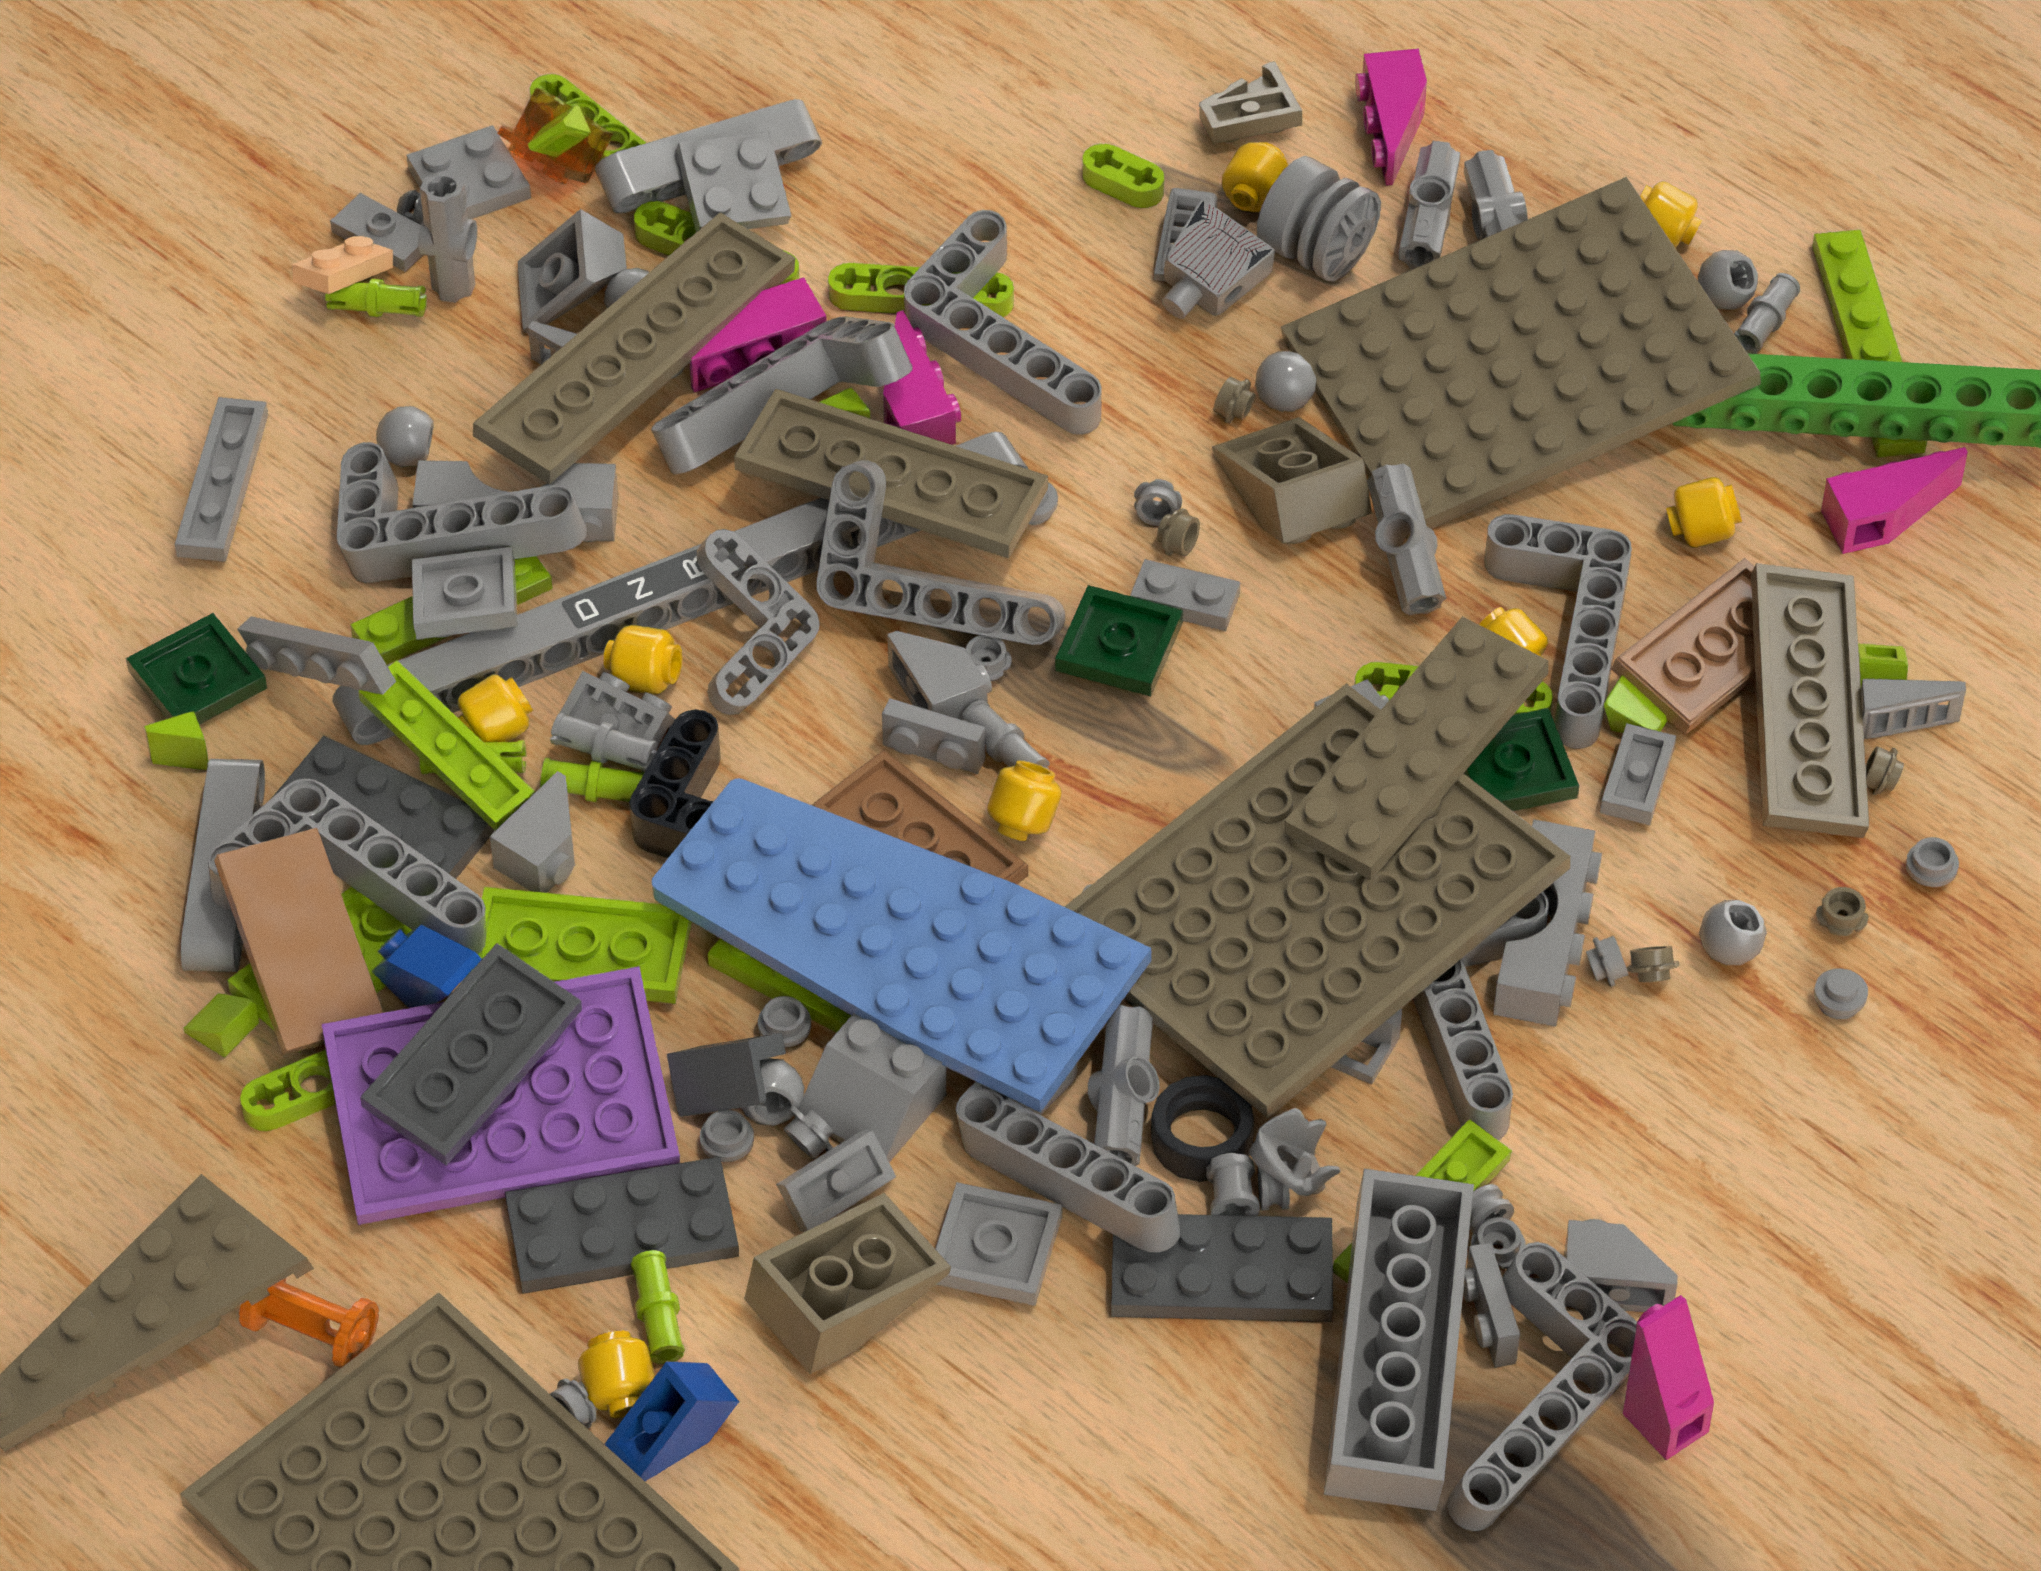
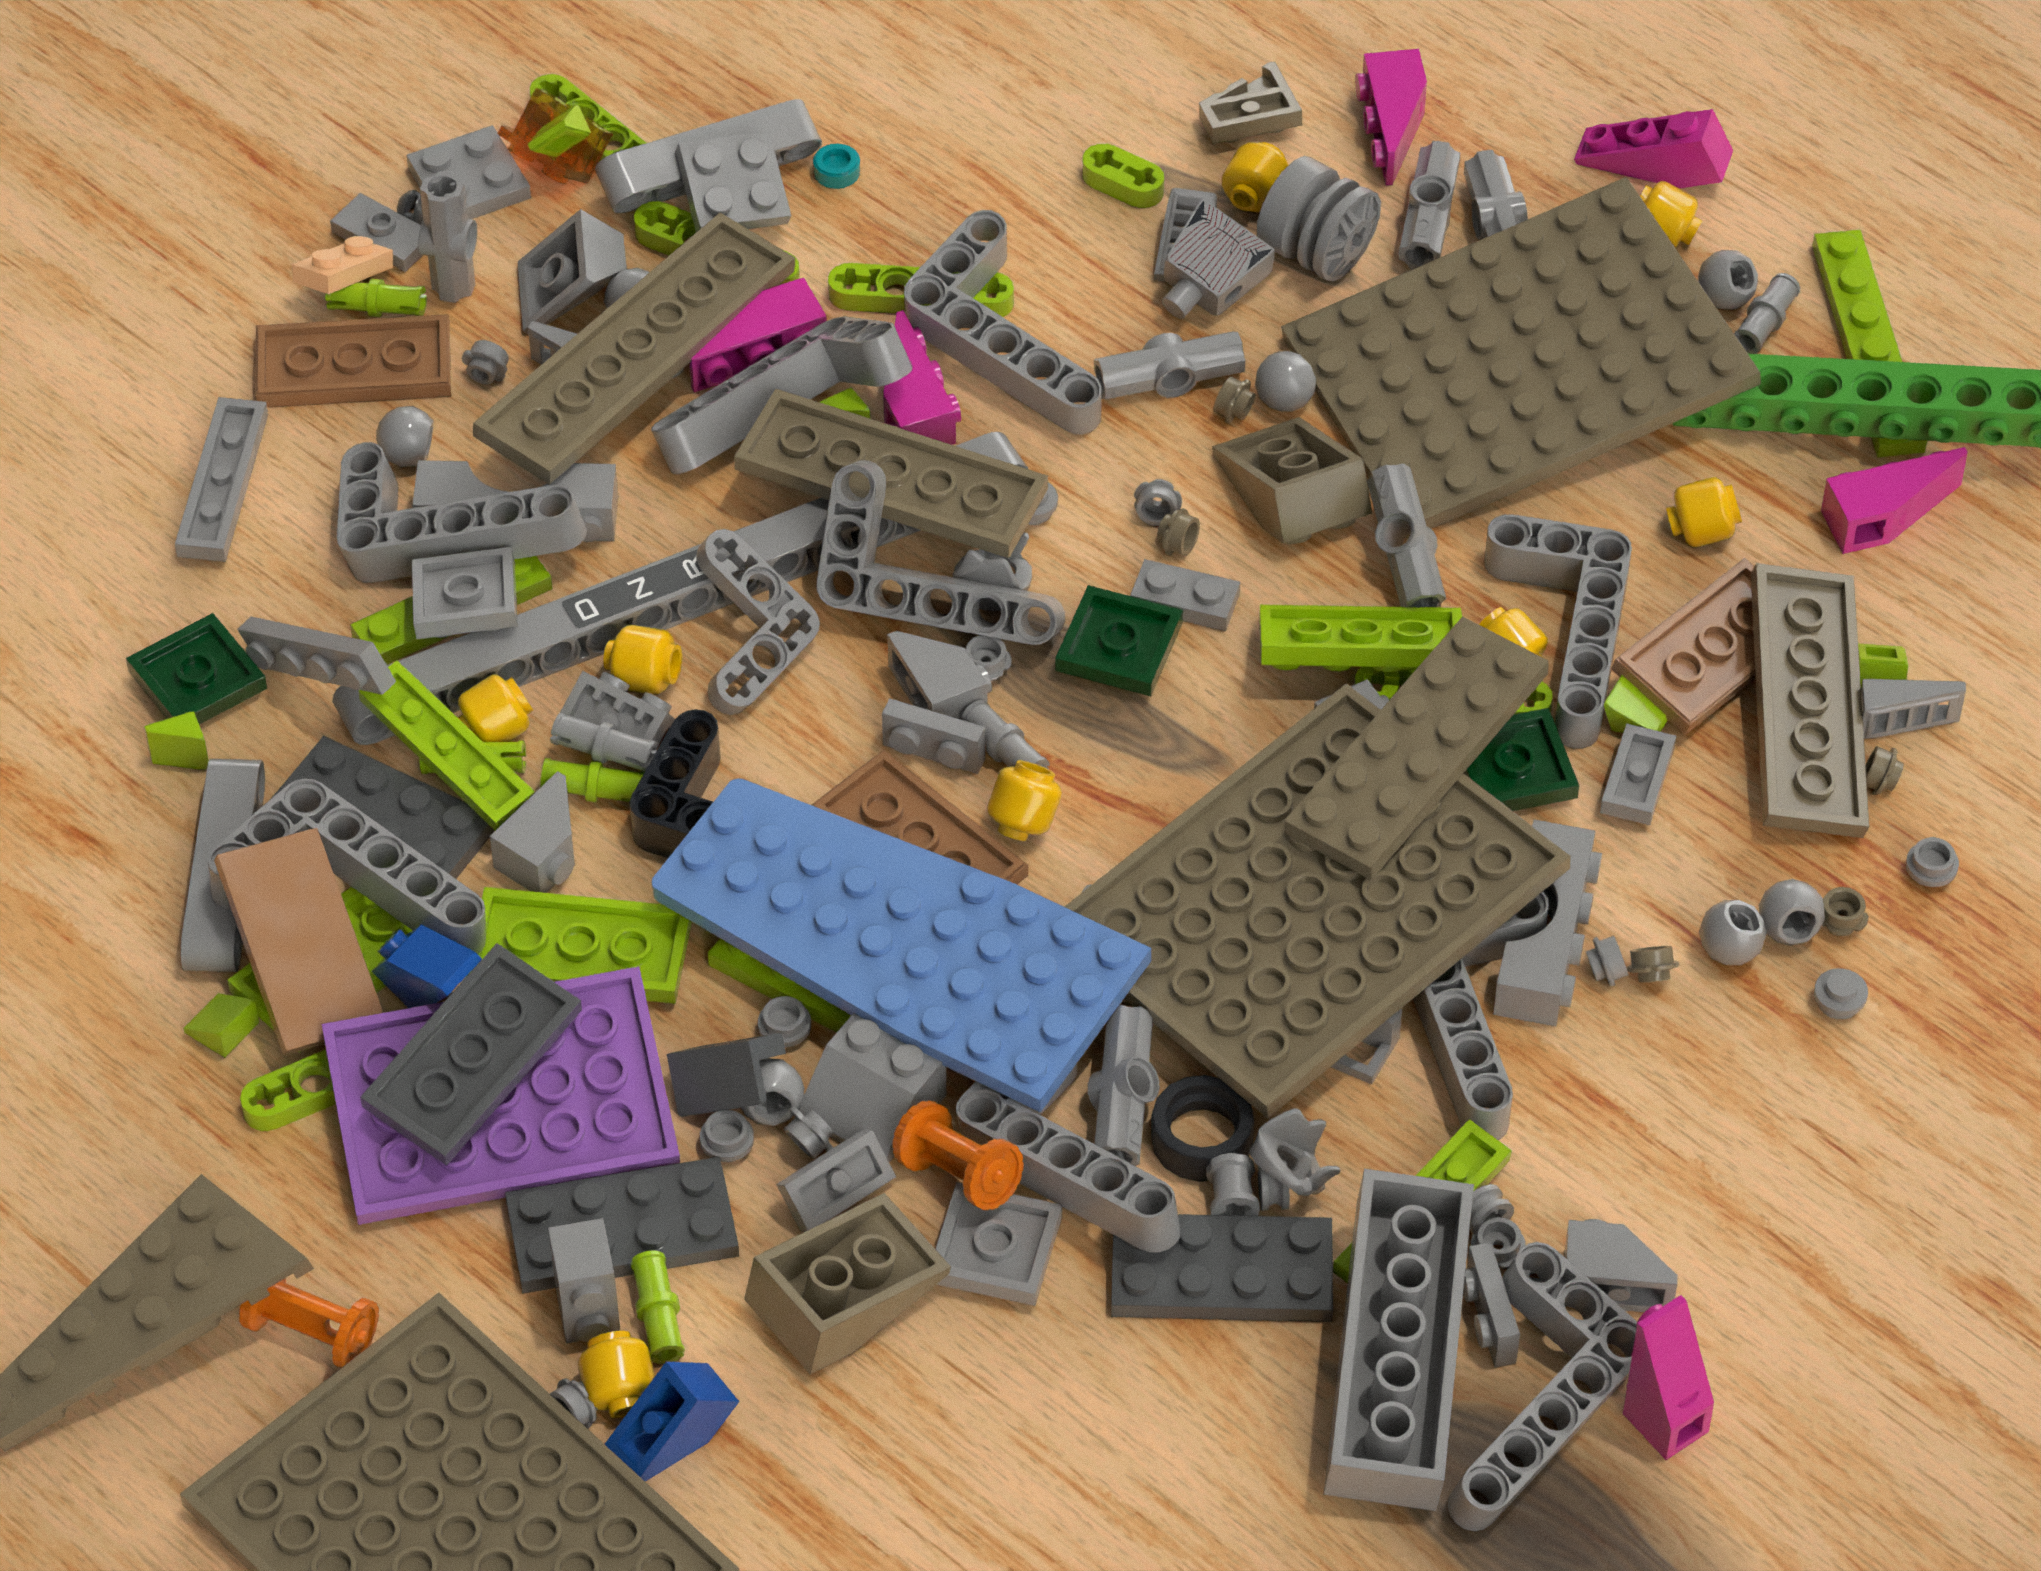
(353, 360): none -> medium nougat tile
(486, 362): none -> light grey plate
(584, 1279): none -> light grey brick
(836, 166): none -> teal tile
(987, 1170): none -> orange hose
(996, 570): none -> light grey piece
(1170, 365): none -> light grey piece
(1351, 635): none -> lime plate
(1675, 148): none -> dark pink slope
(1792, 912): none -> light grey piece

